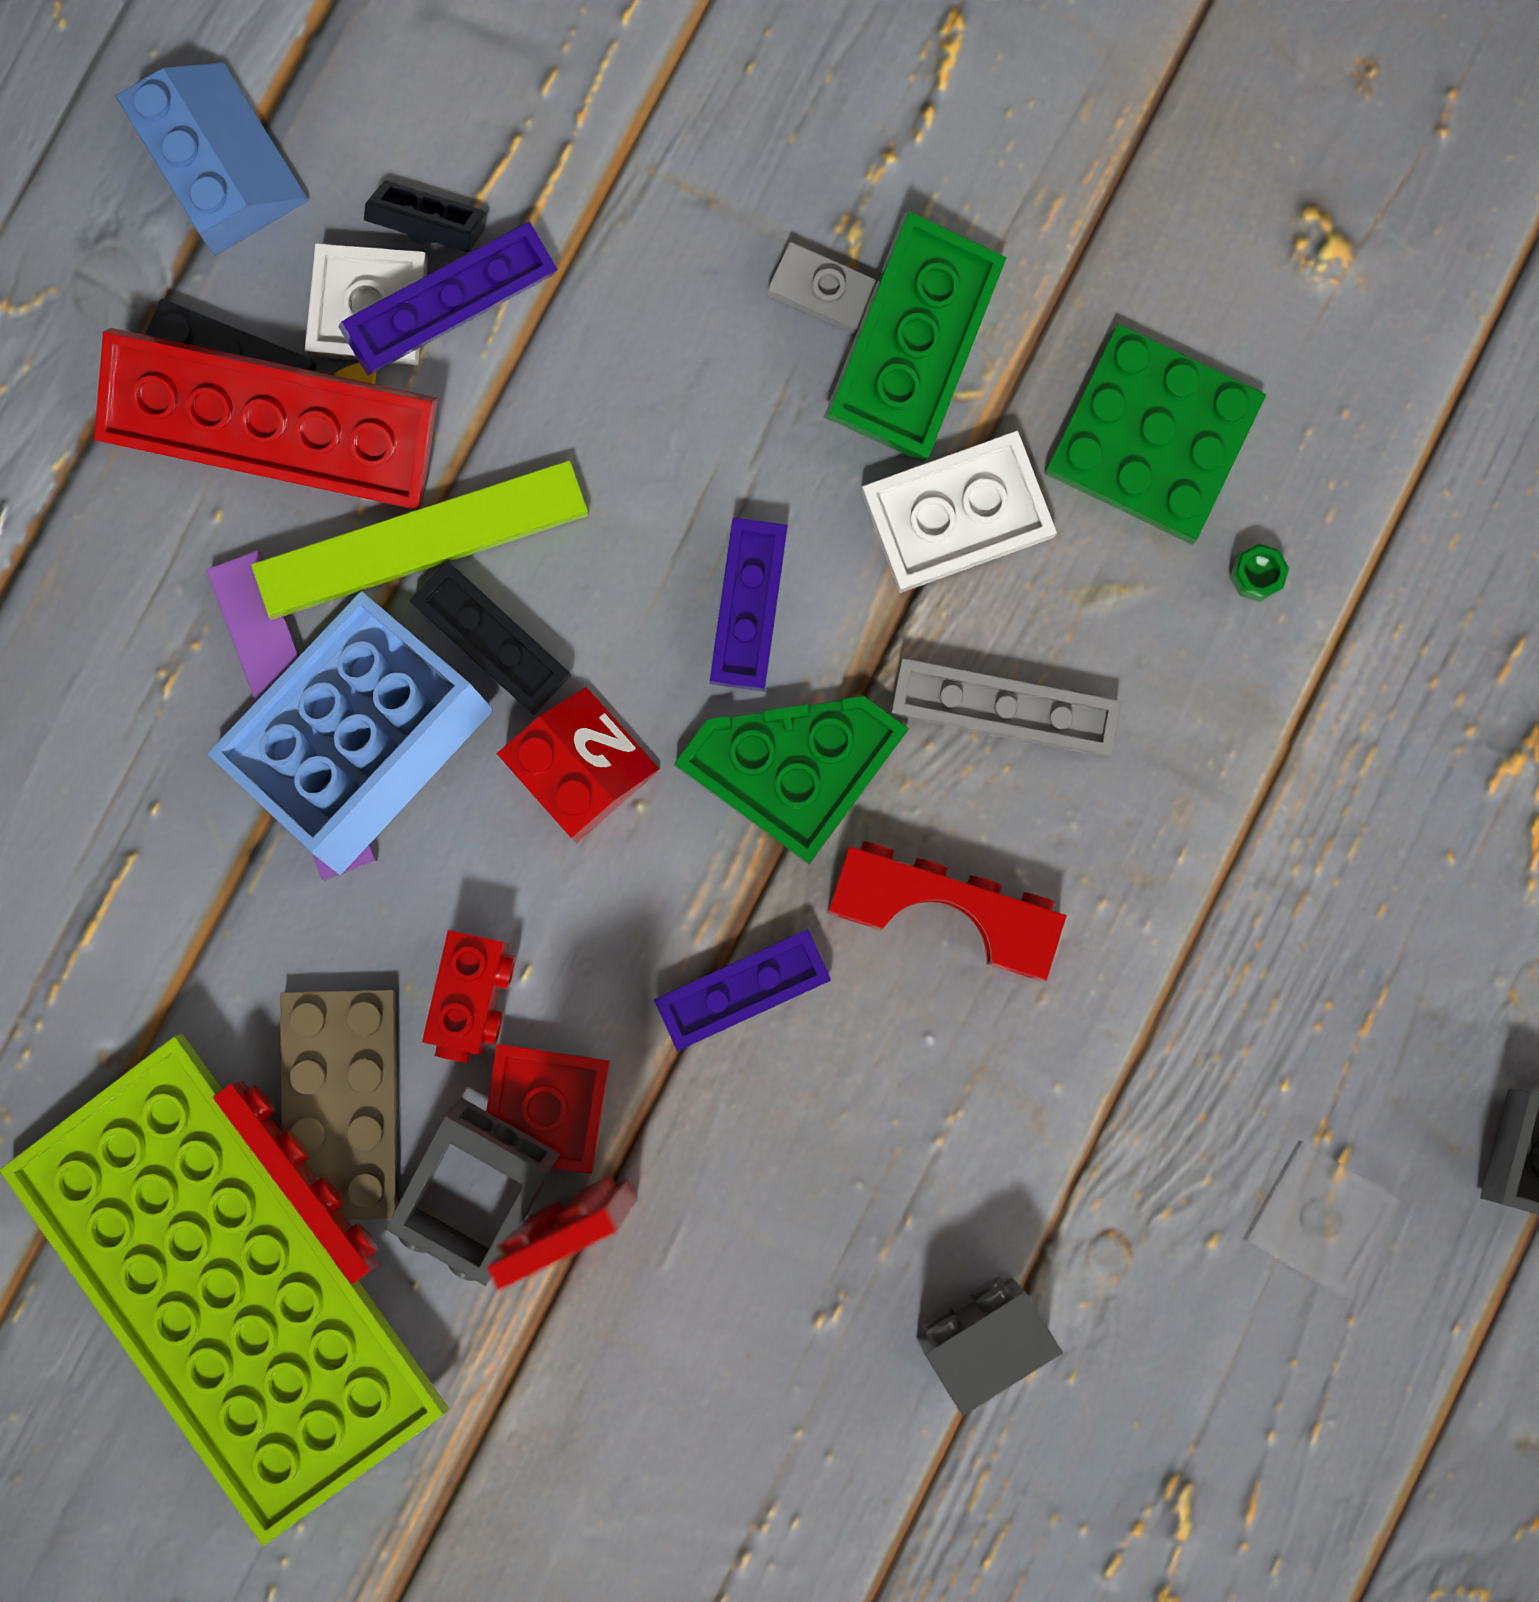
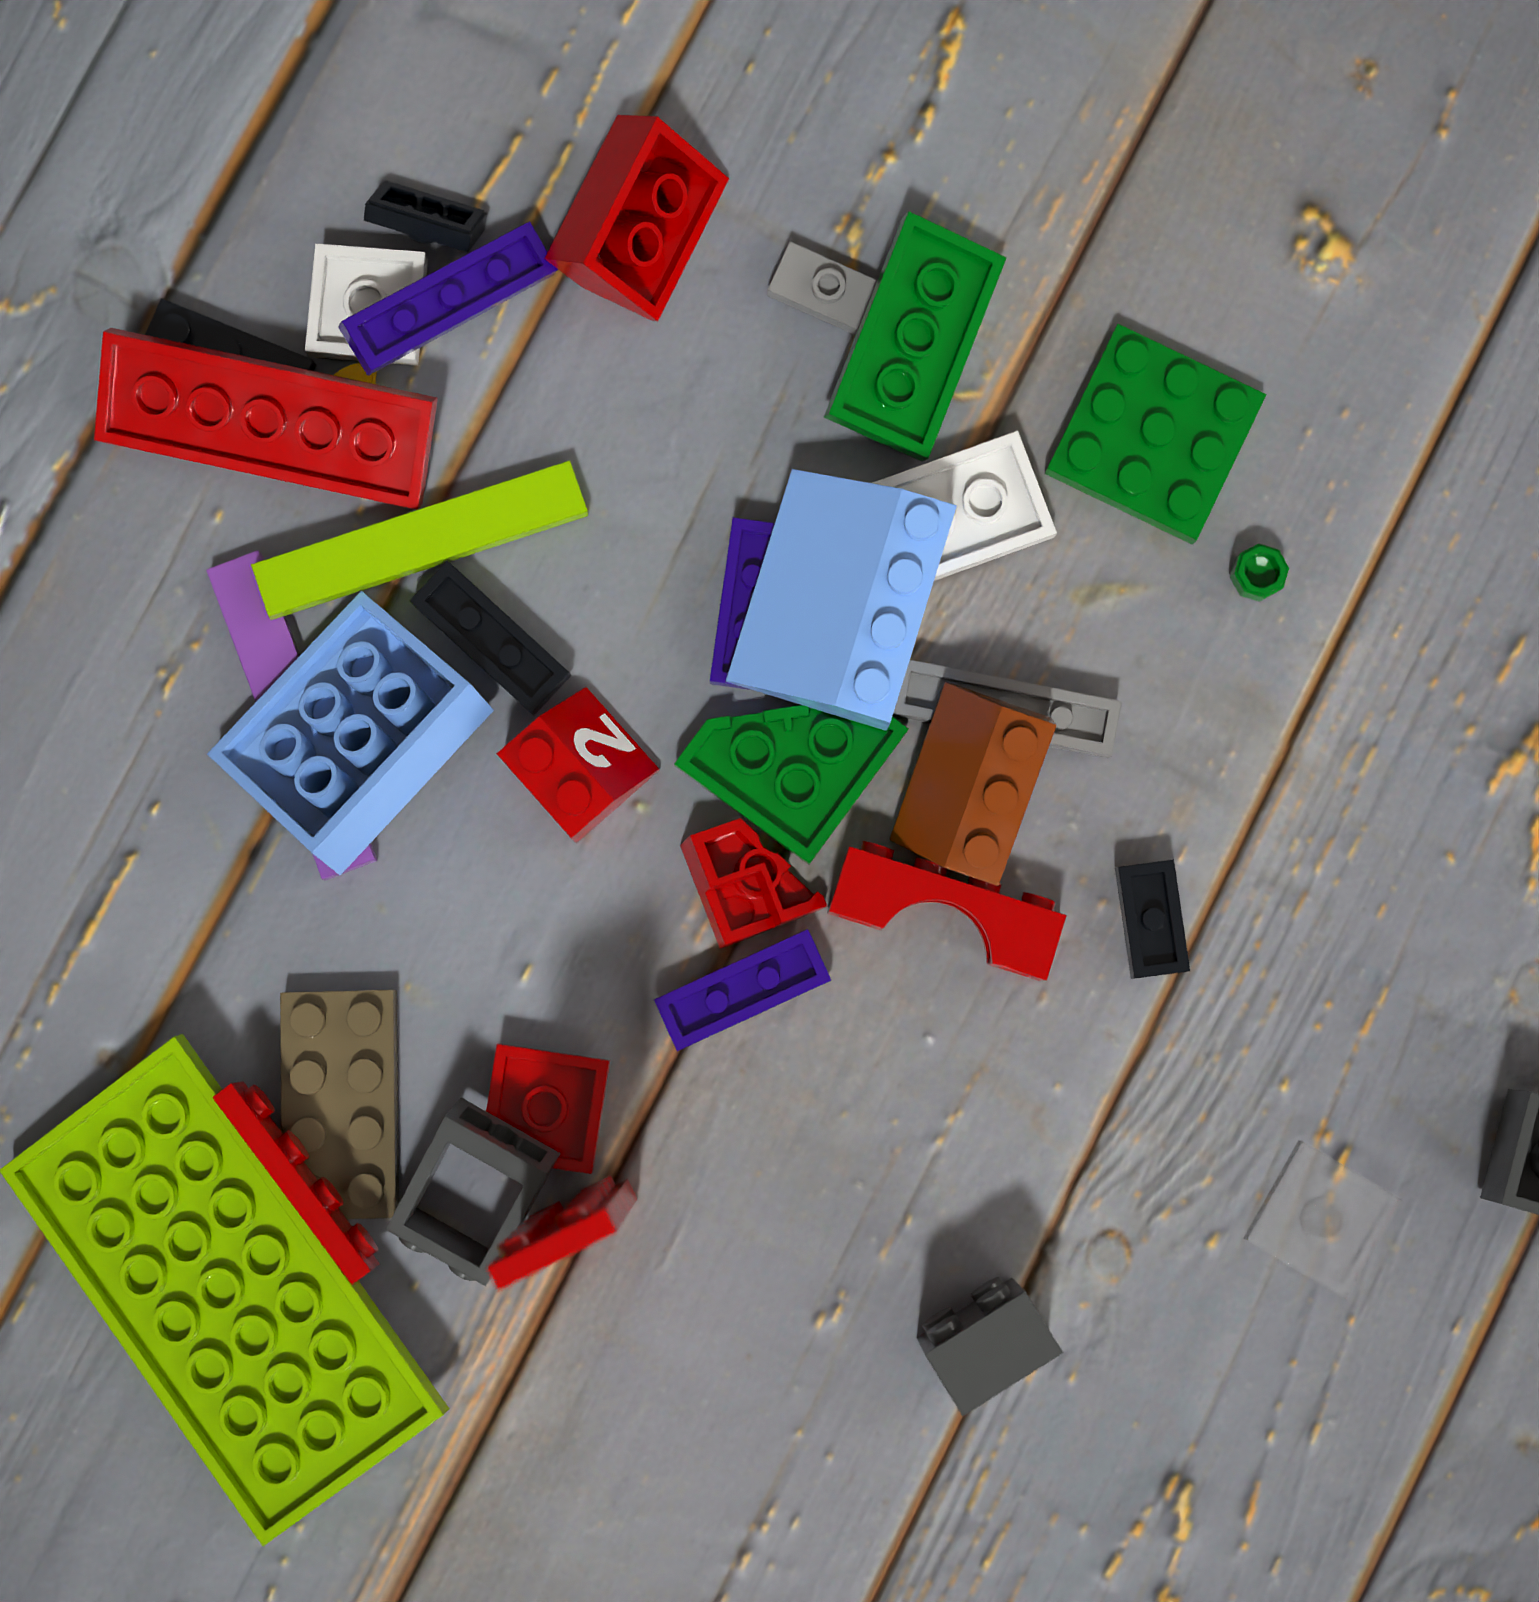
(212, 151): medium blue slope -> none
(465, 996): red brick -> none
(637, 215): none -> red slope
(744, 883): none -> red slope
(841, 596): none -> light blue slope
(972, 782): none -> dark orange slope
(1152, 919): none -> black plate

